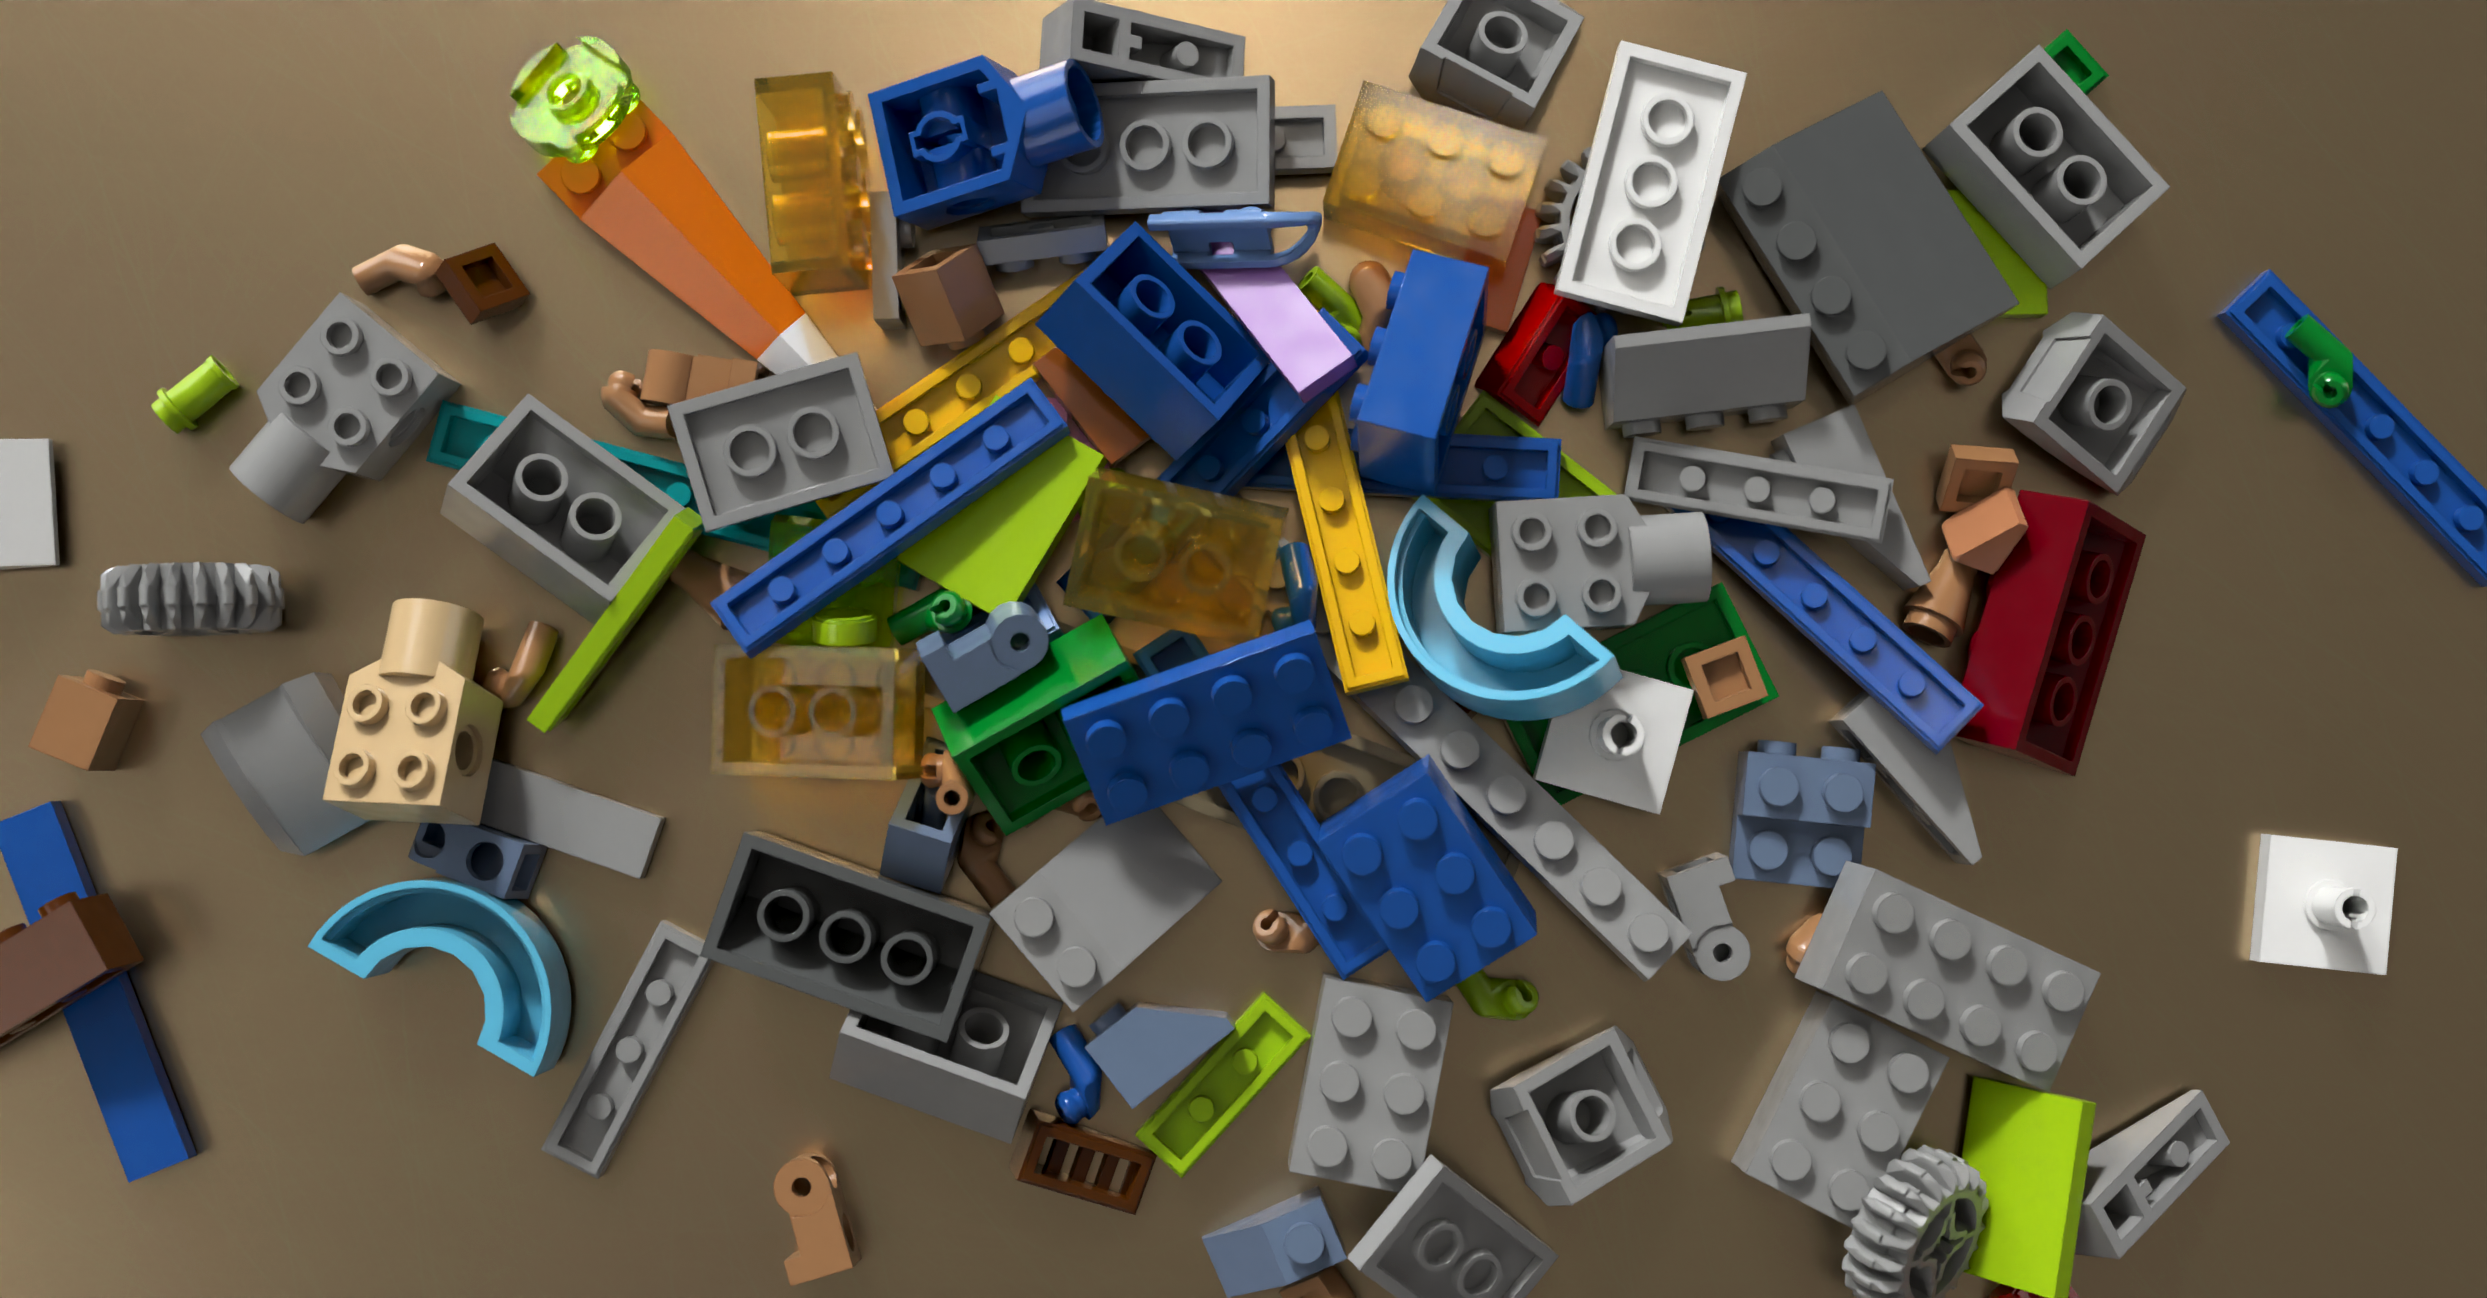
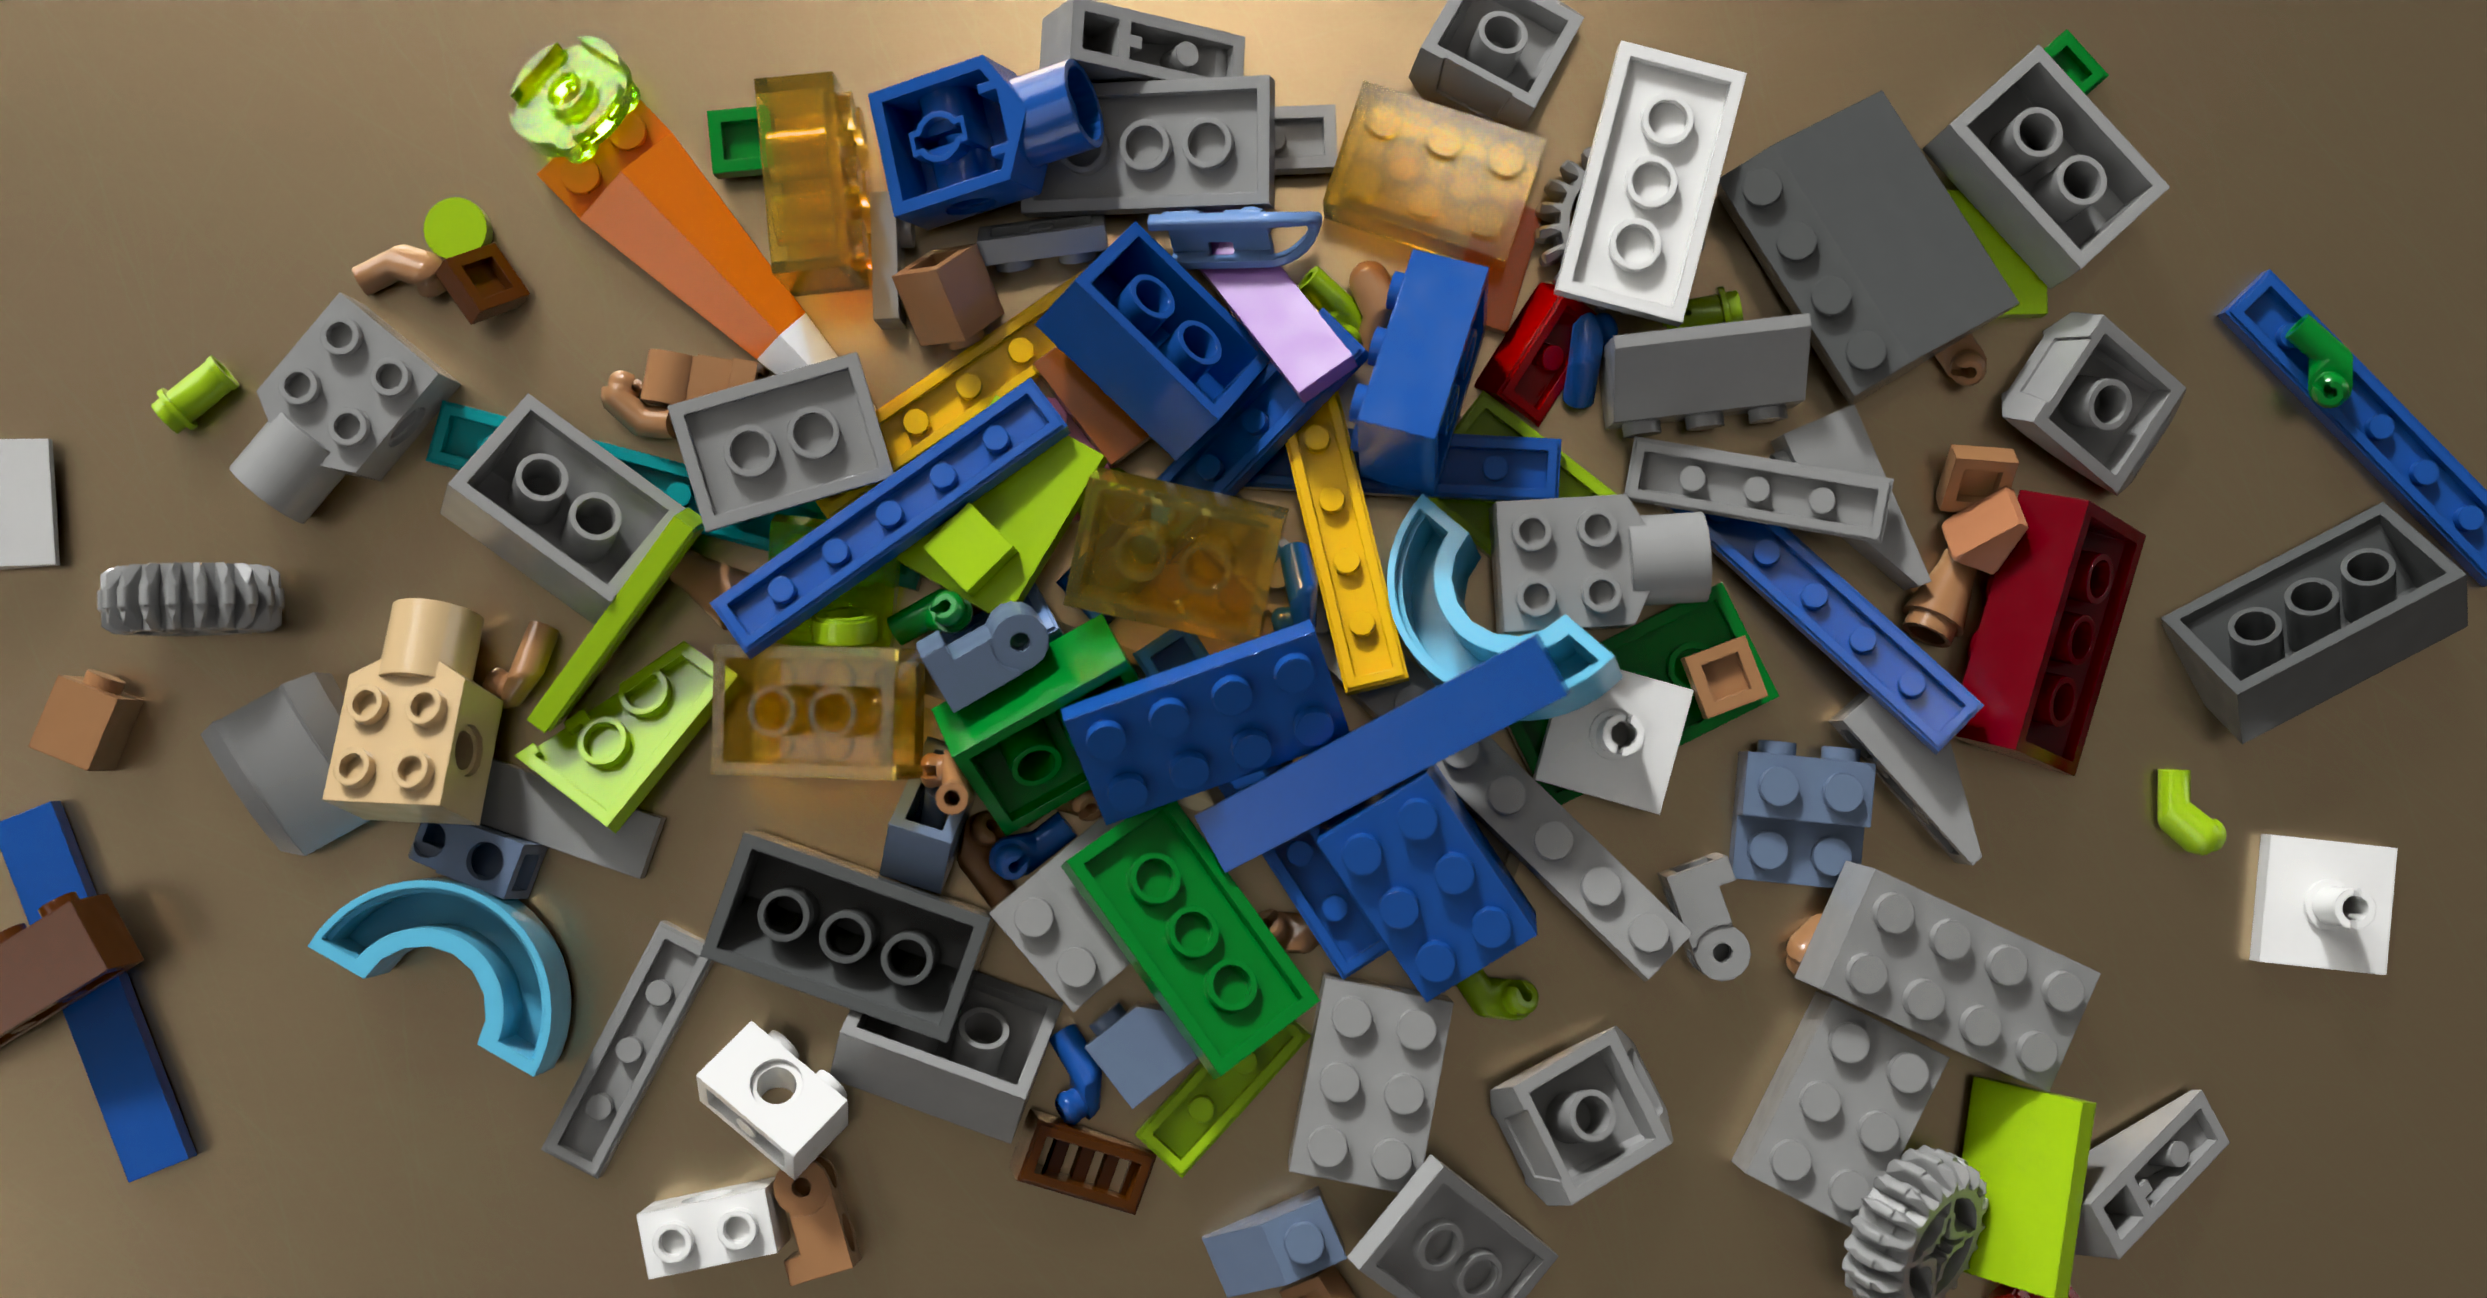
(456, 227): none -> lime tile
(629, 741): none -> lime wing
(712, 1228): none -> white brick
(734, 142): none -> green plate
(786, 1132): none -> white brick
(970, 549): none -> lime tile
(1024, 852): none -> blue arm
(1190, 935): none -> green plate
(1383, 752): none -> blue tile
(2182, 819): none -> lime arm
(2317, 621): none -> dark grey slope

